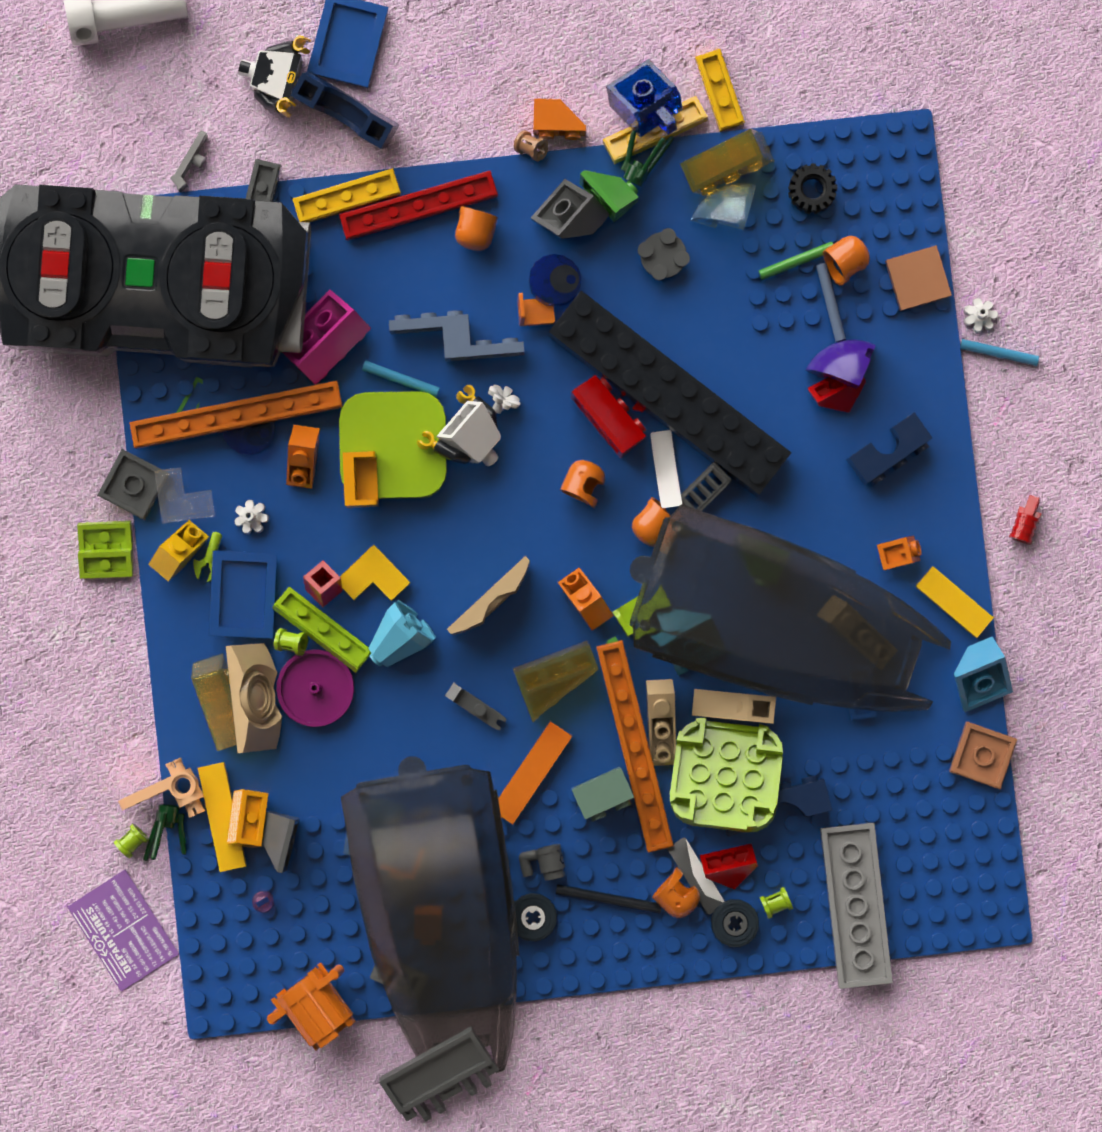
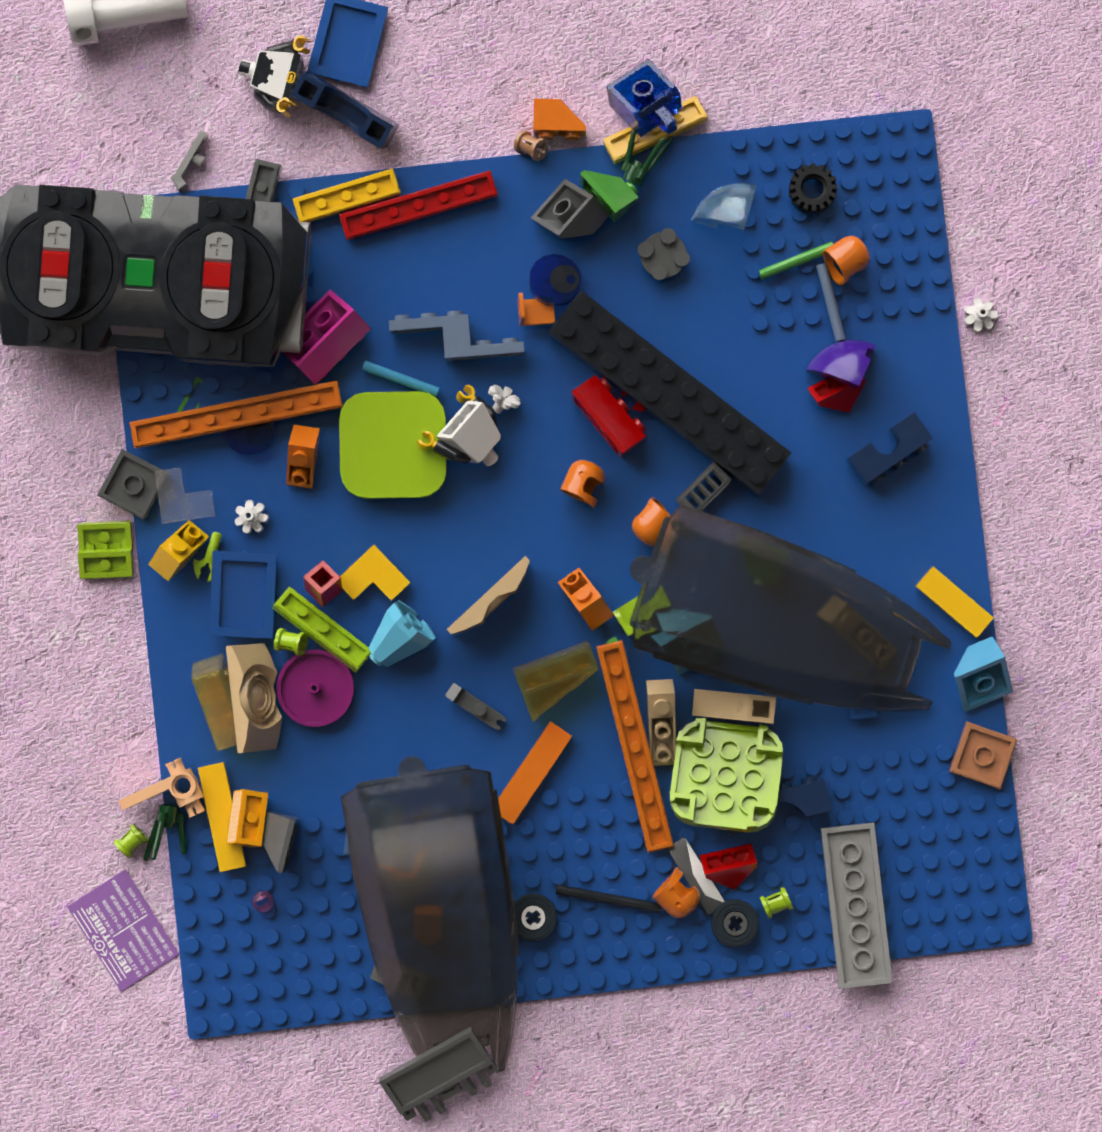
(314, 1007): orange container -> none
(360, 479): light orange panel -> none
(475, 229): orange helmet -> none
(549, 860): dark grey piece -> none
(602, 794): sand green brick -> none
(666, 469): white sticker -> none
(719, 90): yellow tile -> none
(727, 161): clear yellow wedge -> none
(899, 552): orange bracket -> none
(918, 278): nougat tile -> none
(999, 352): dark azure bar -> none
(1026, 521): red hinge -> none

